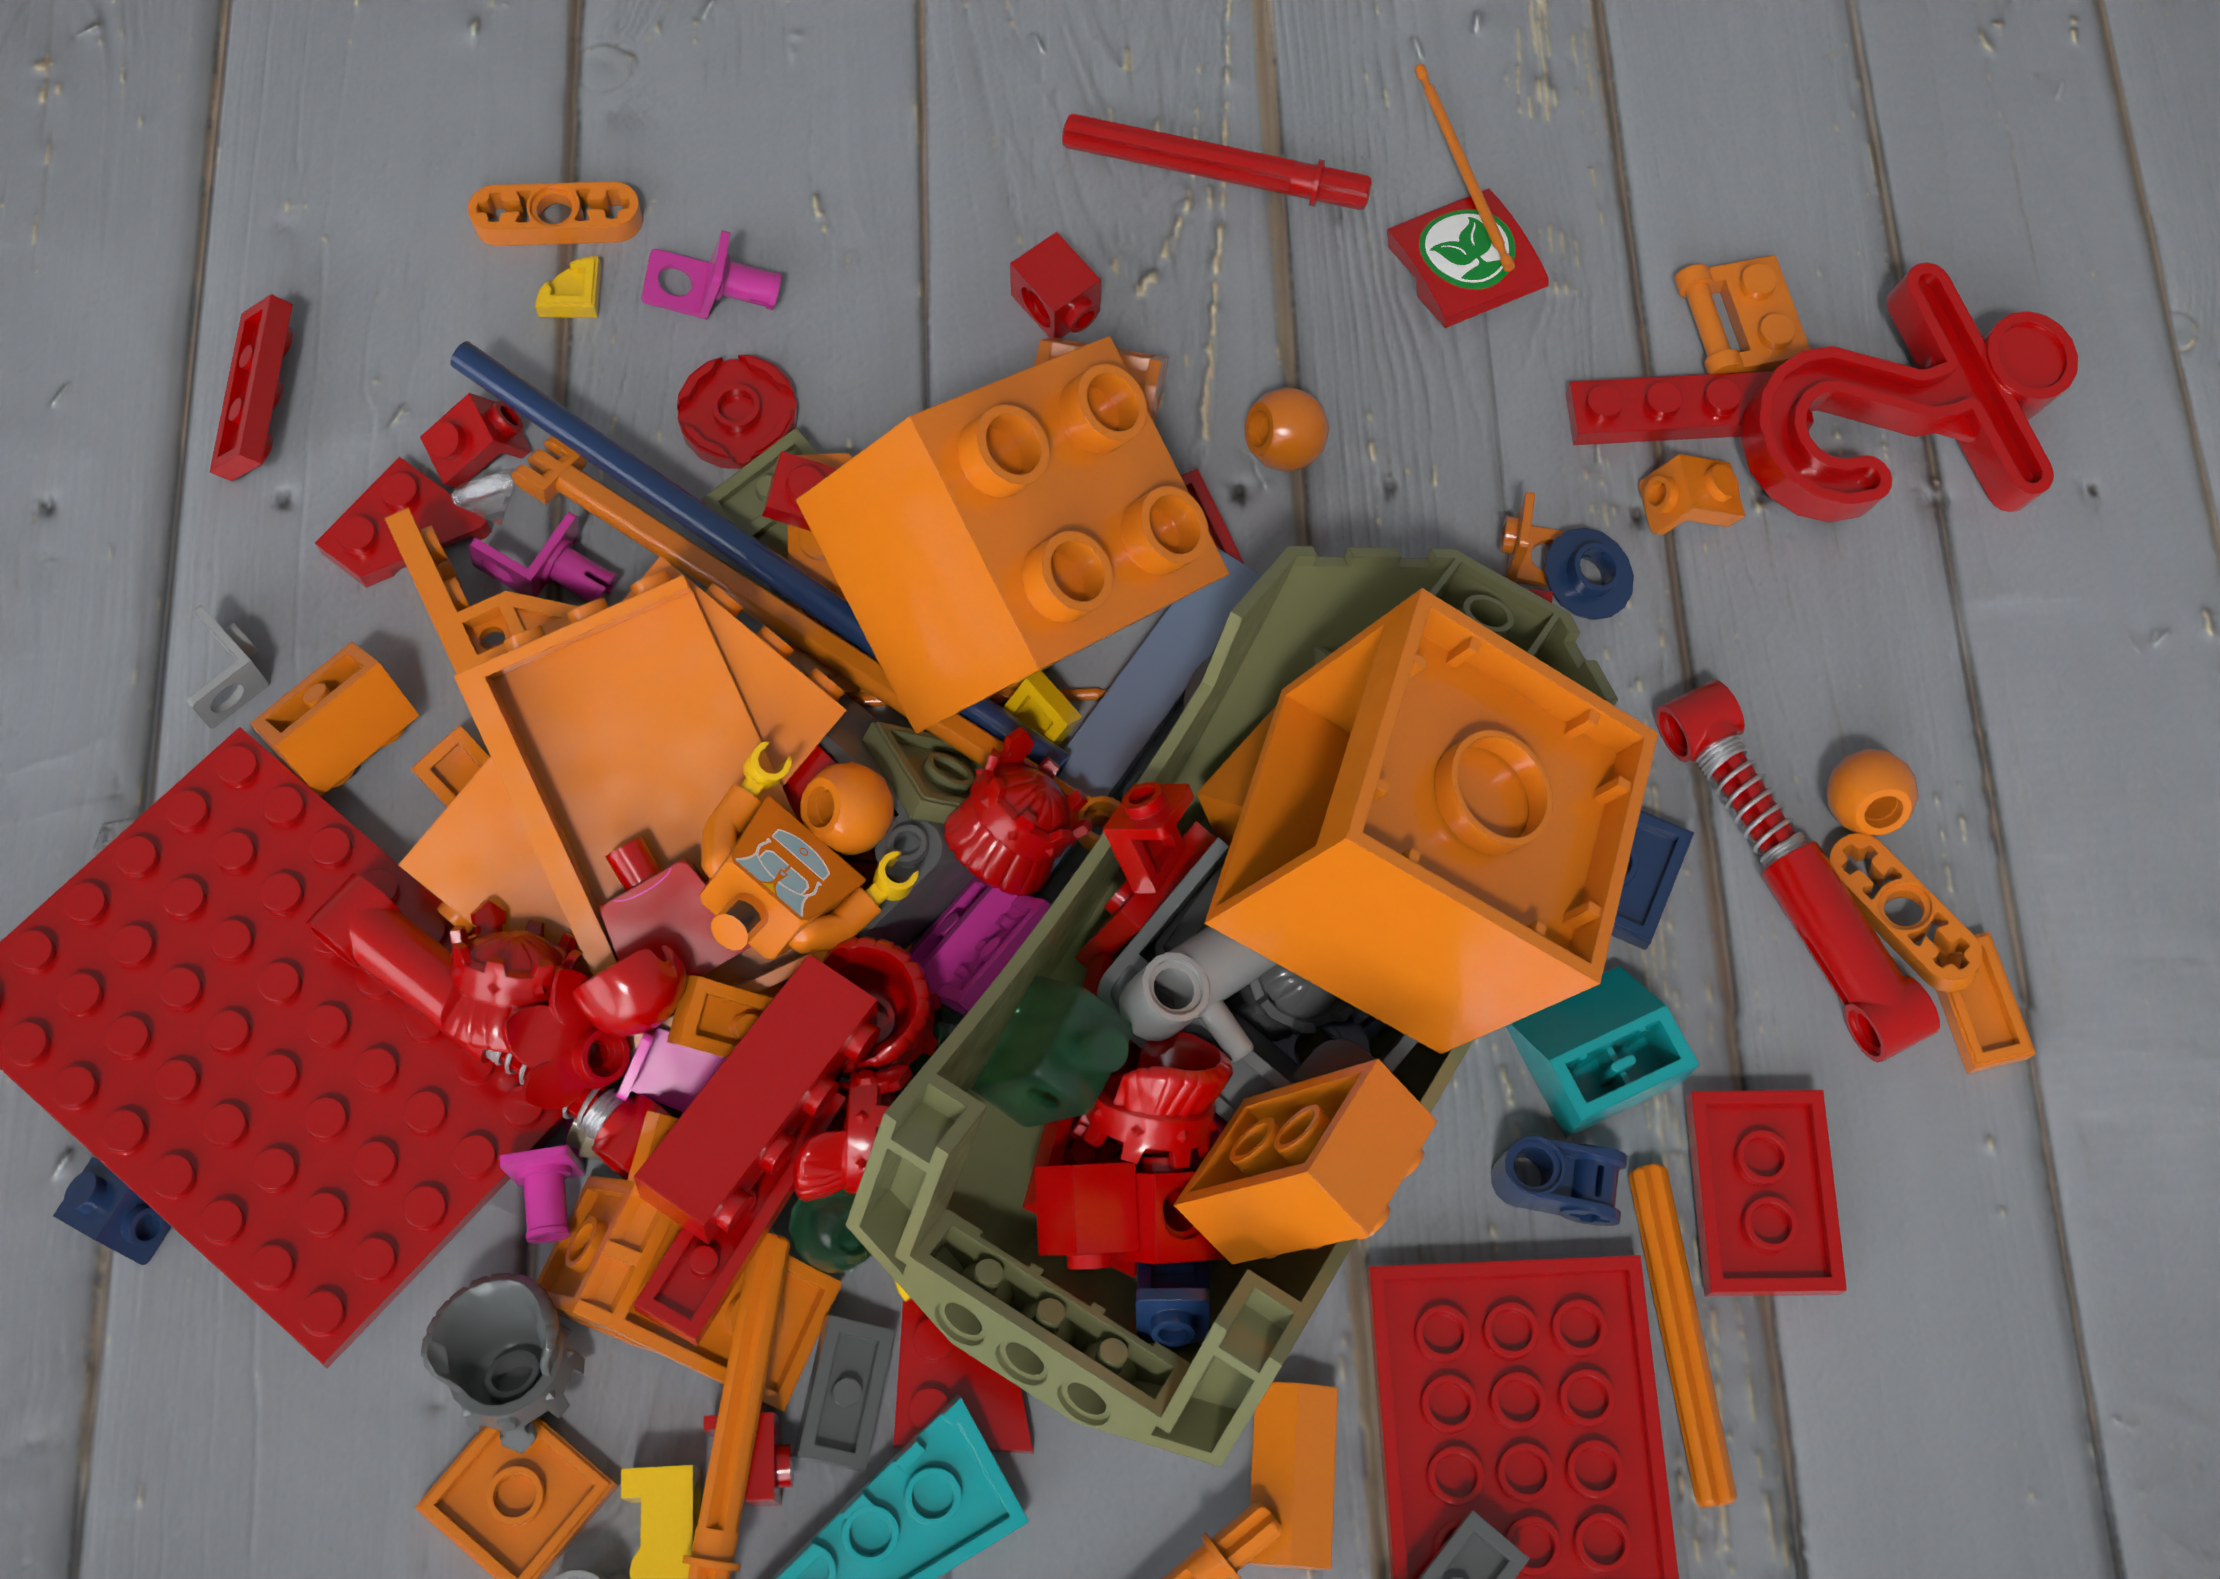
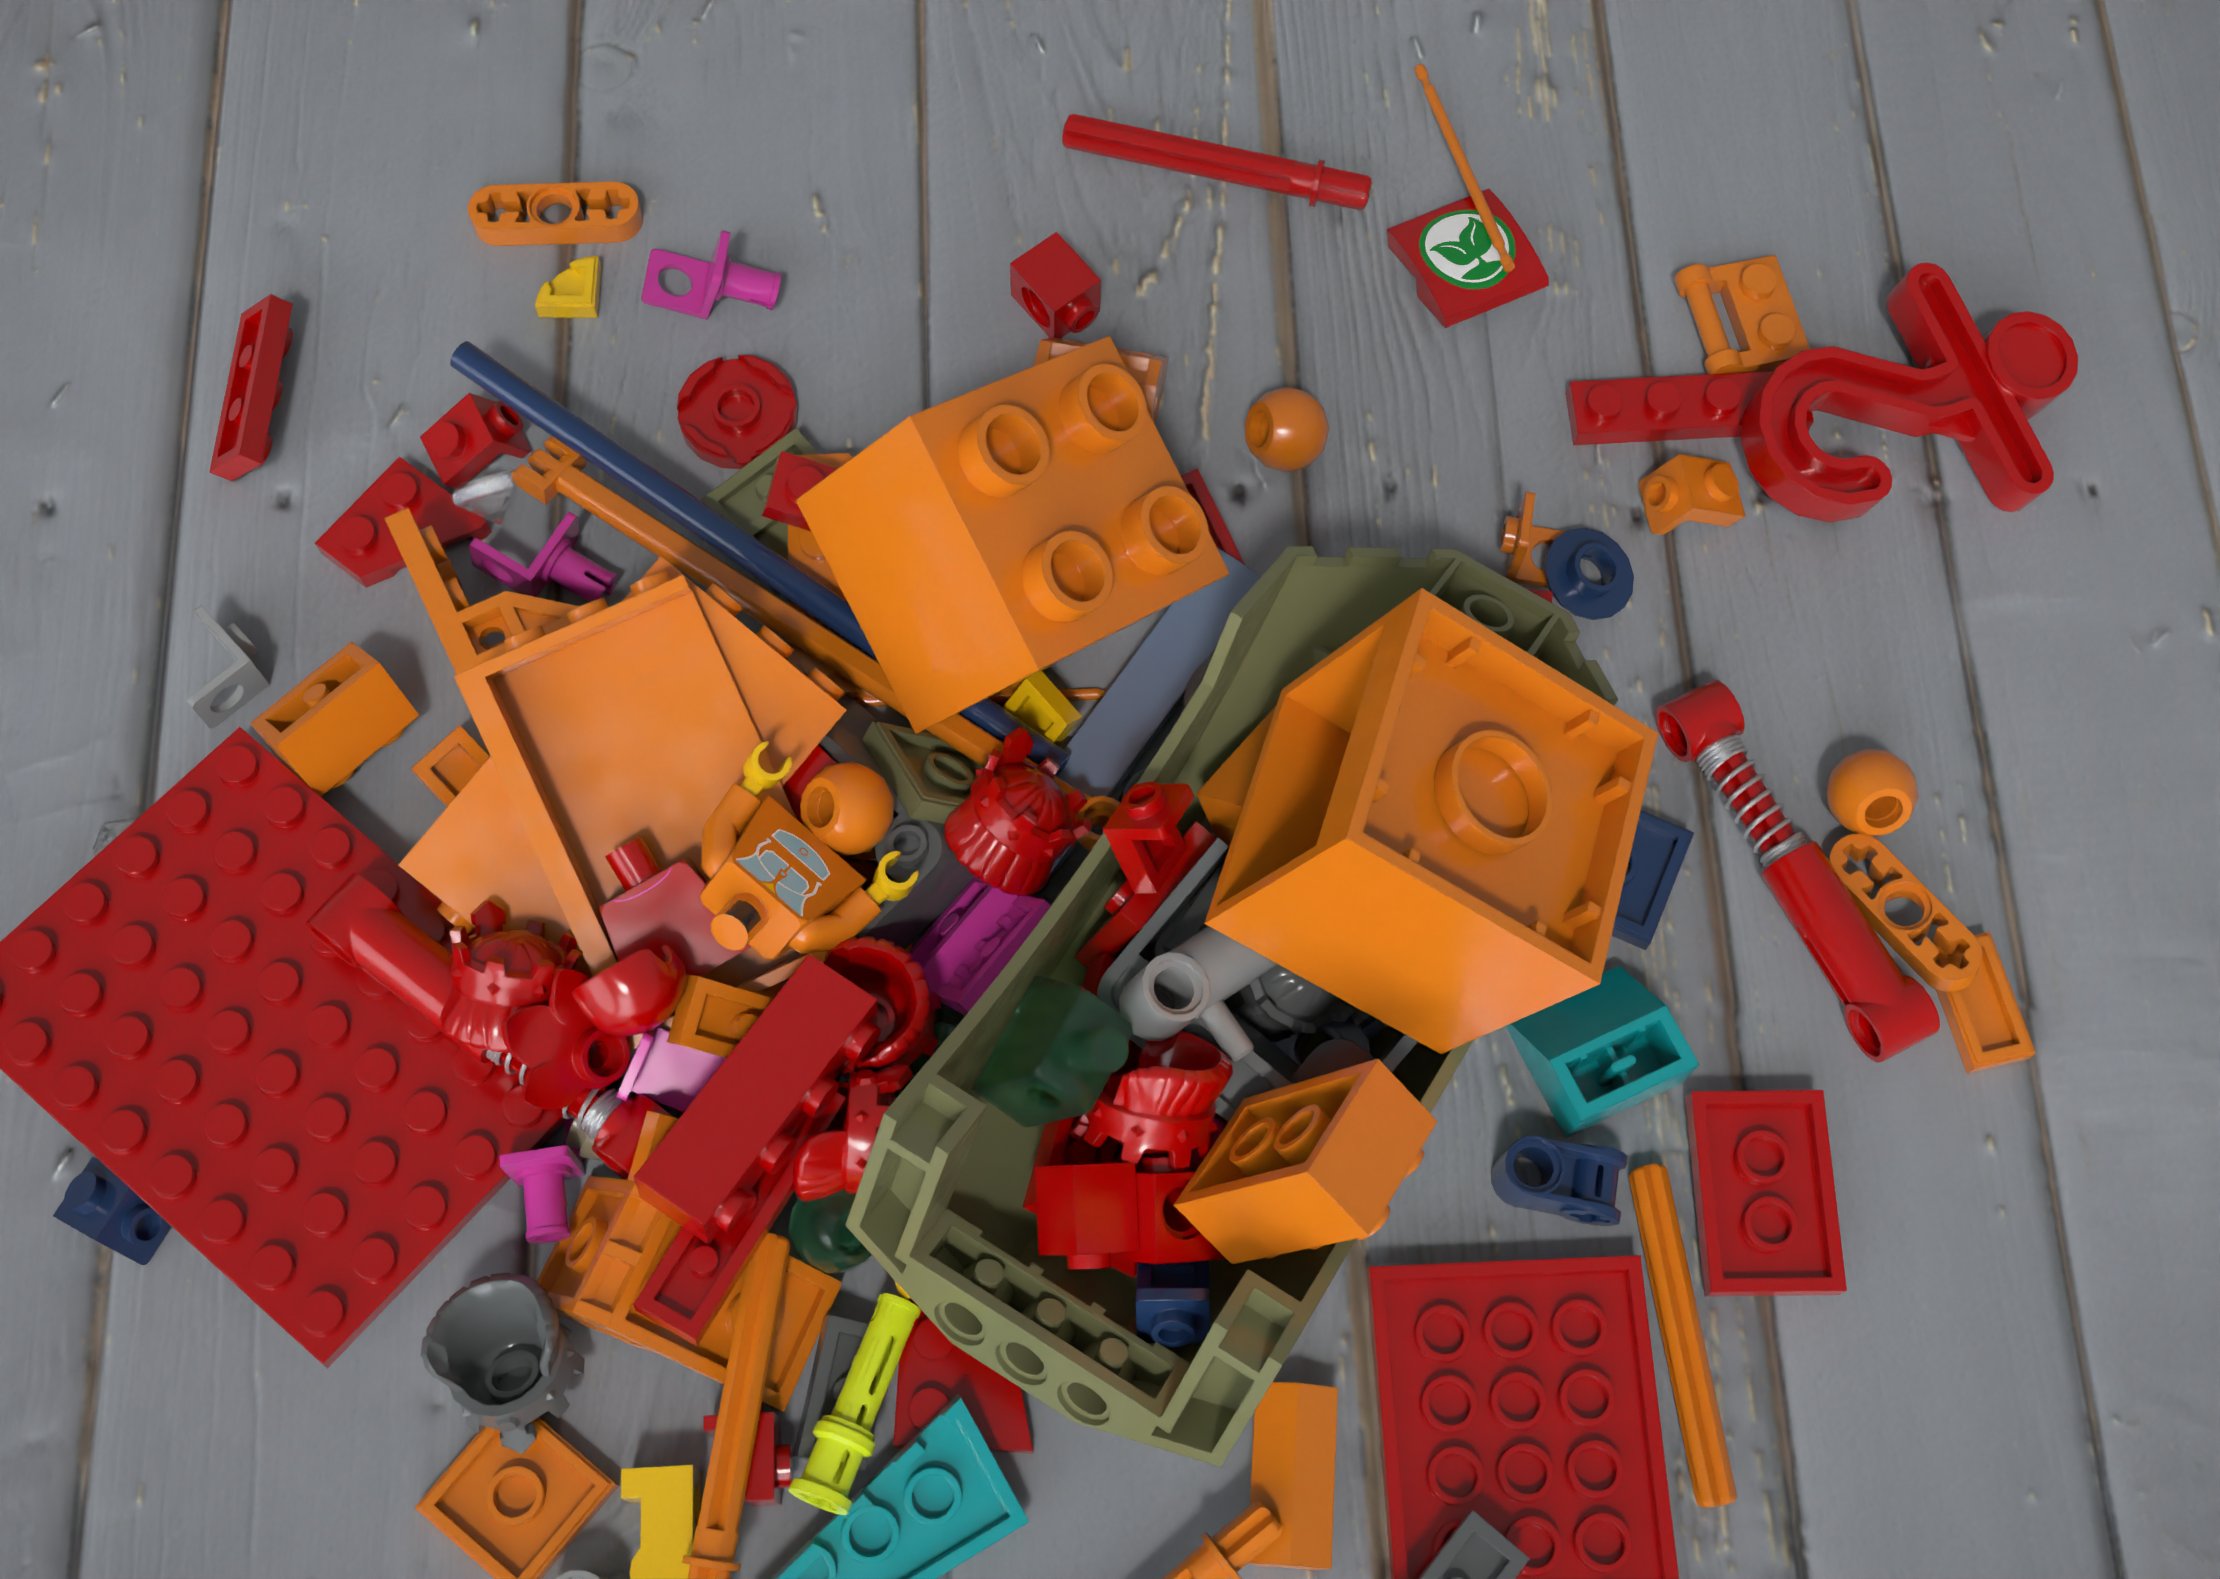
(846, 1434): none -> neon yellow pin

